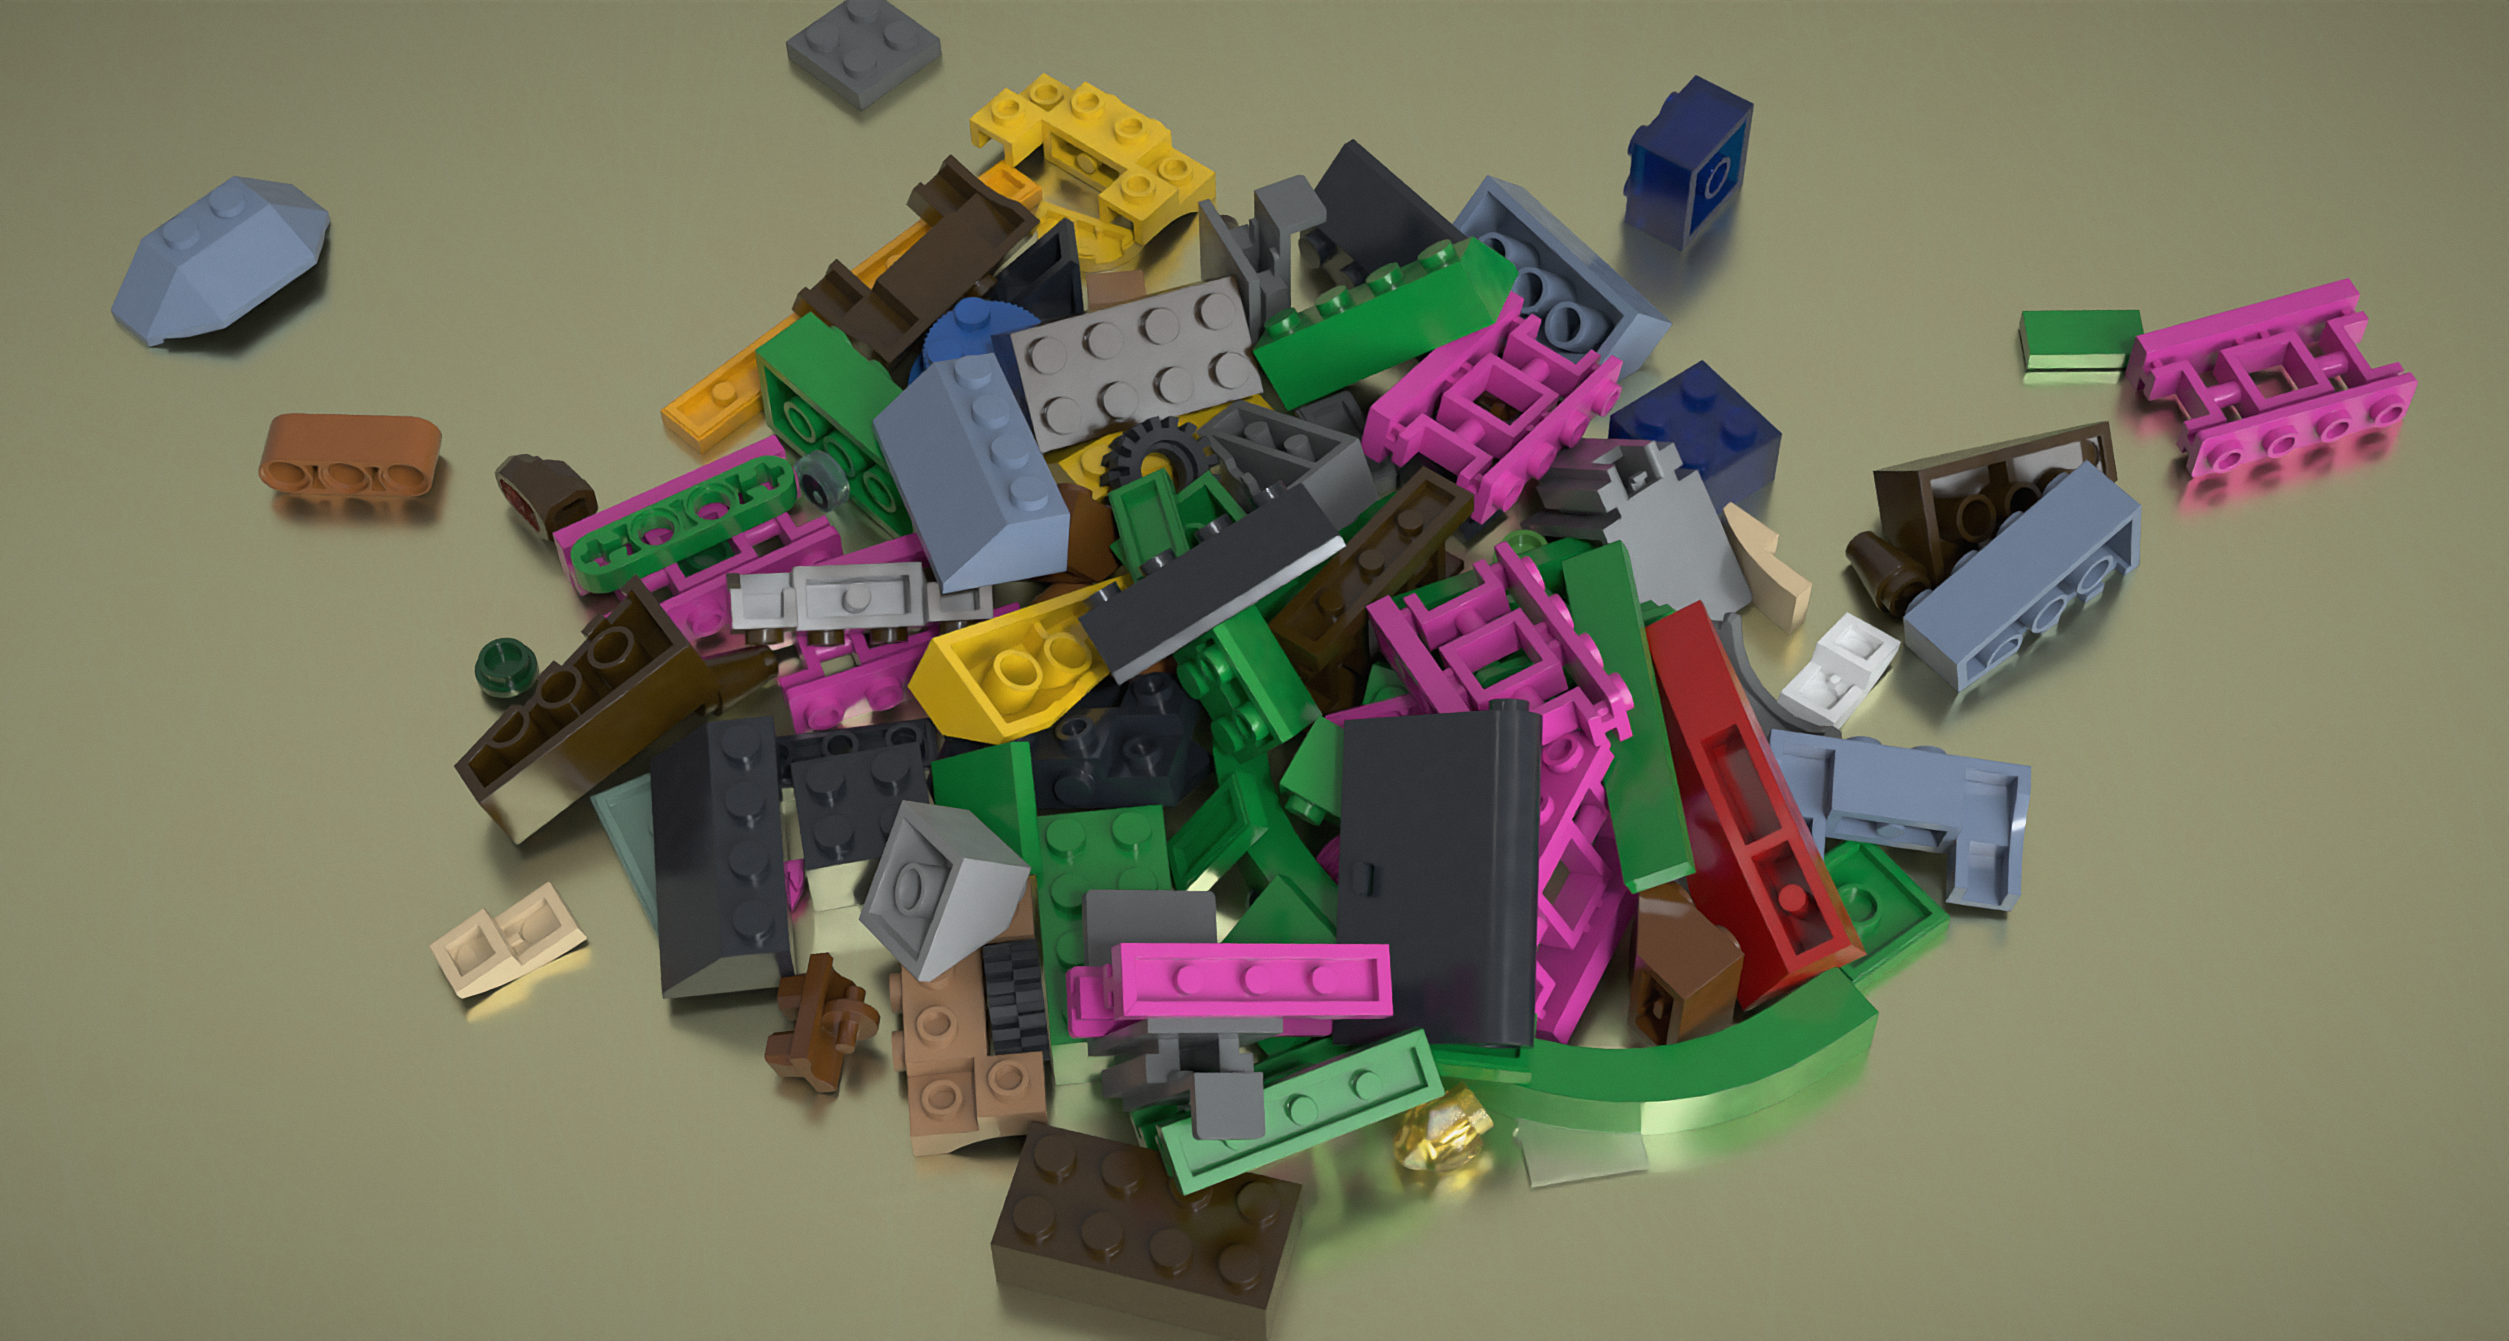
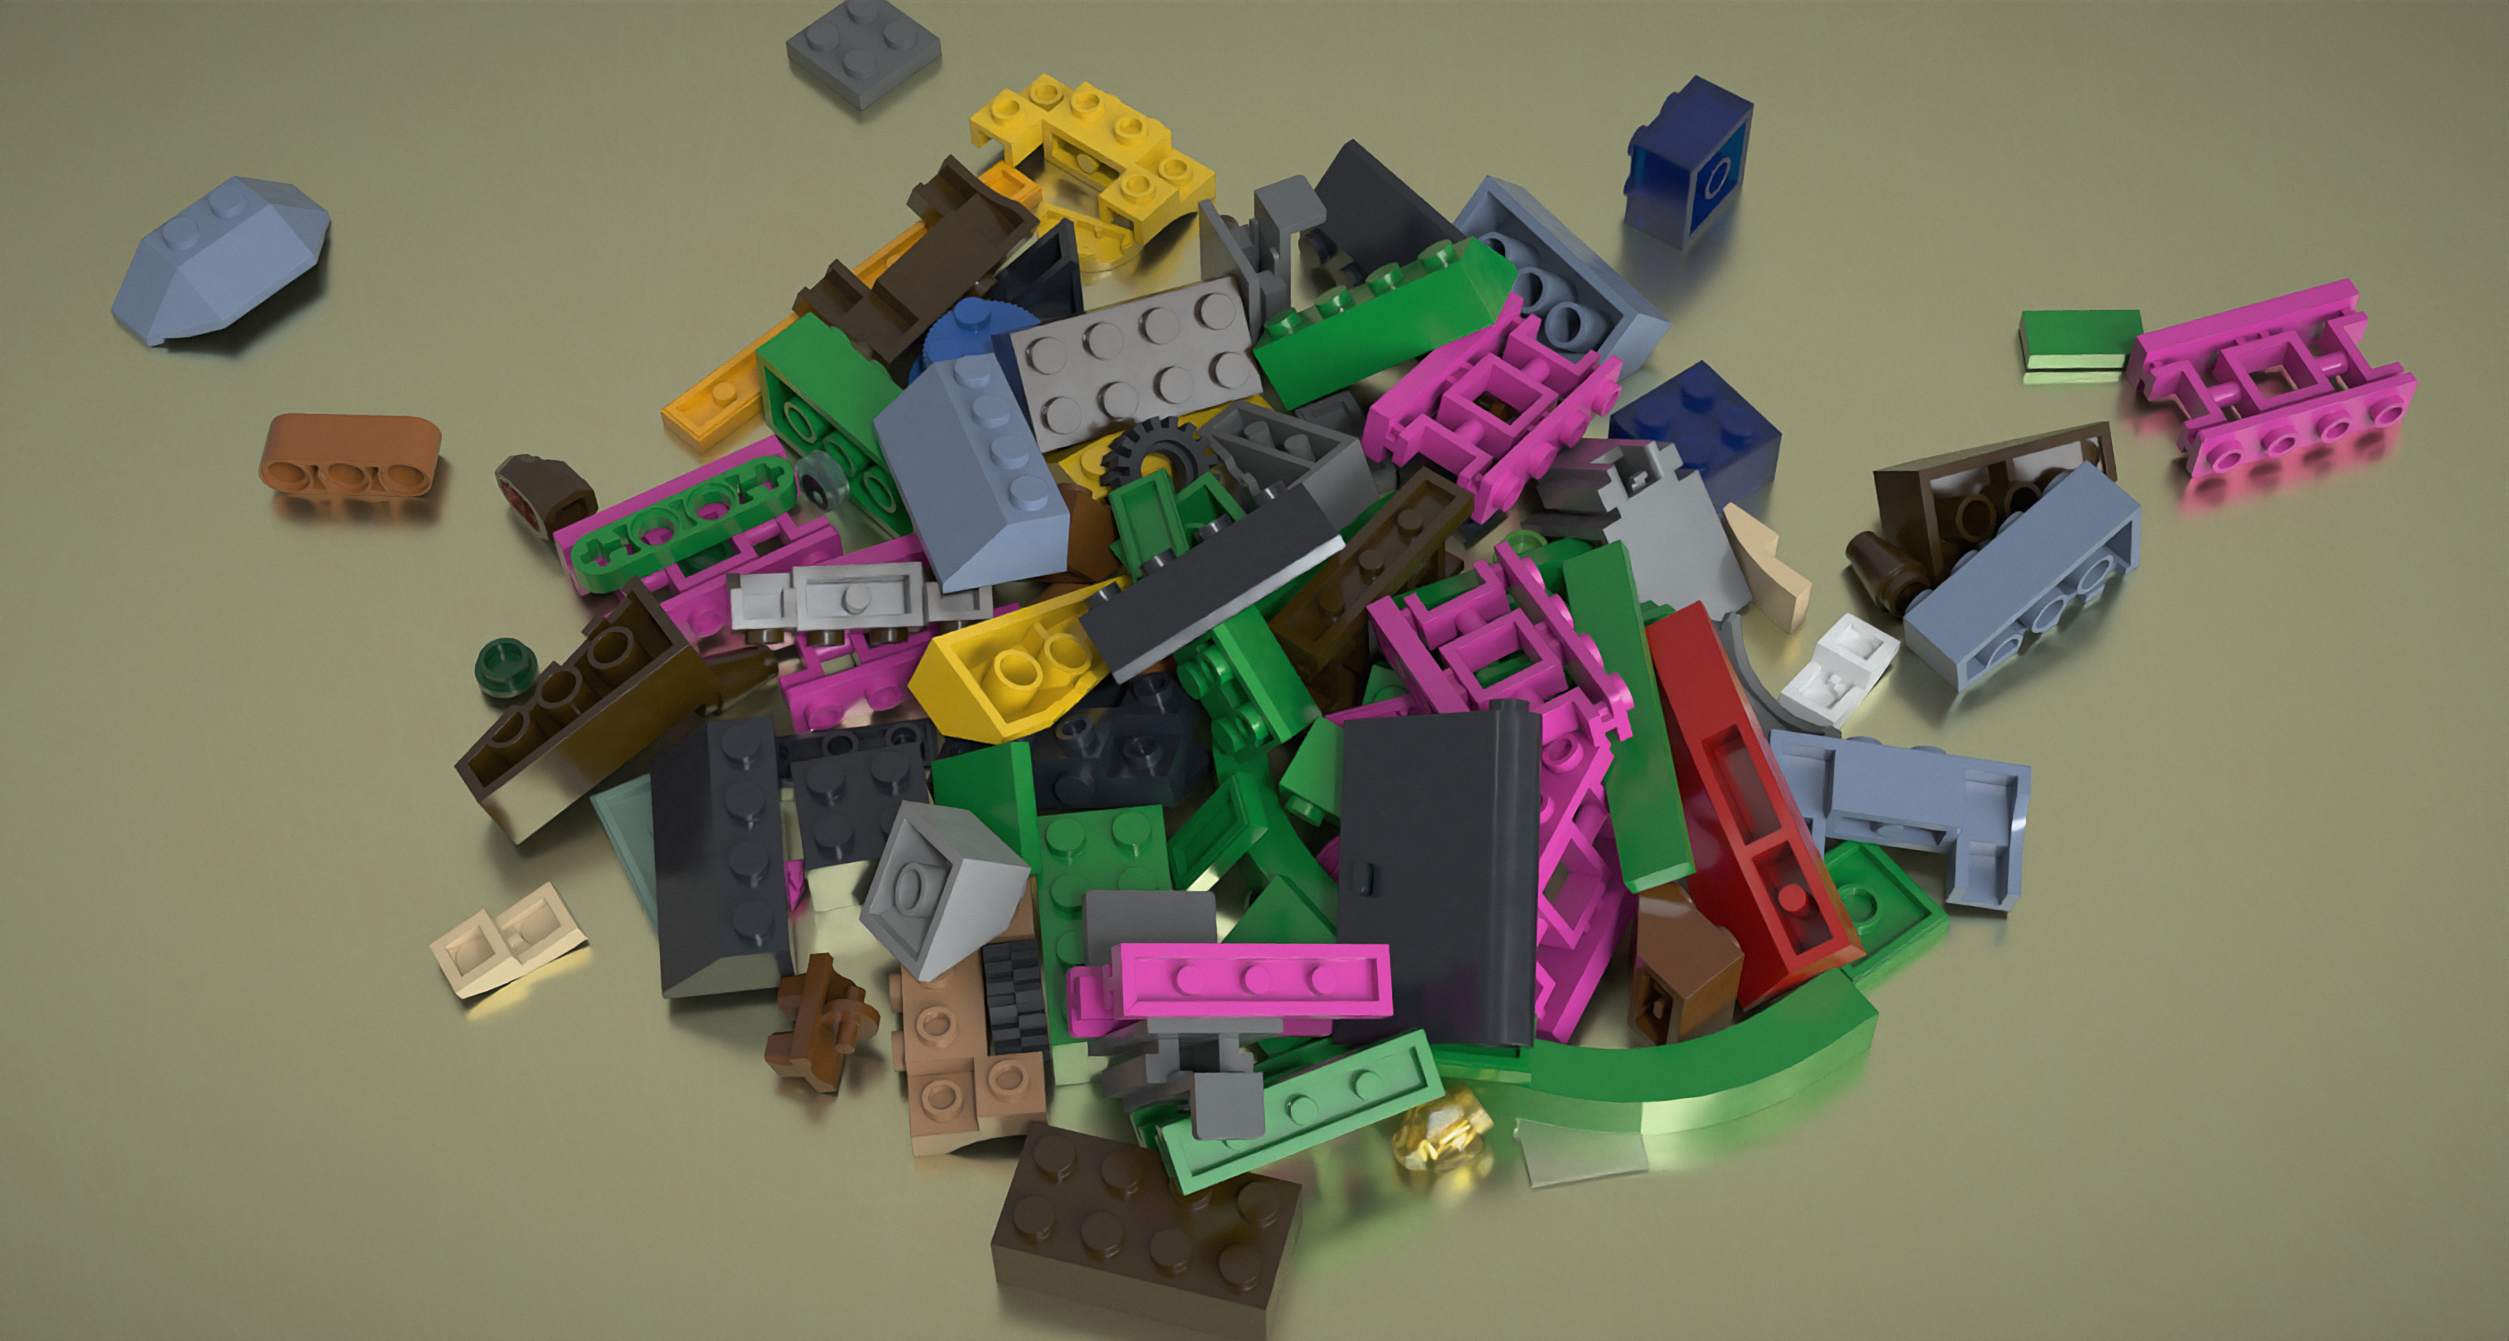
(1114, 287): medium nougat tile -> none

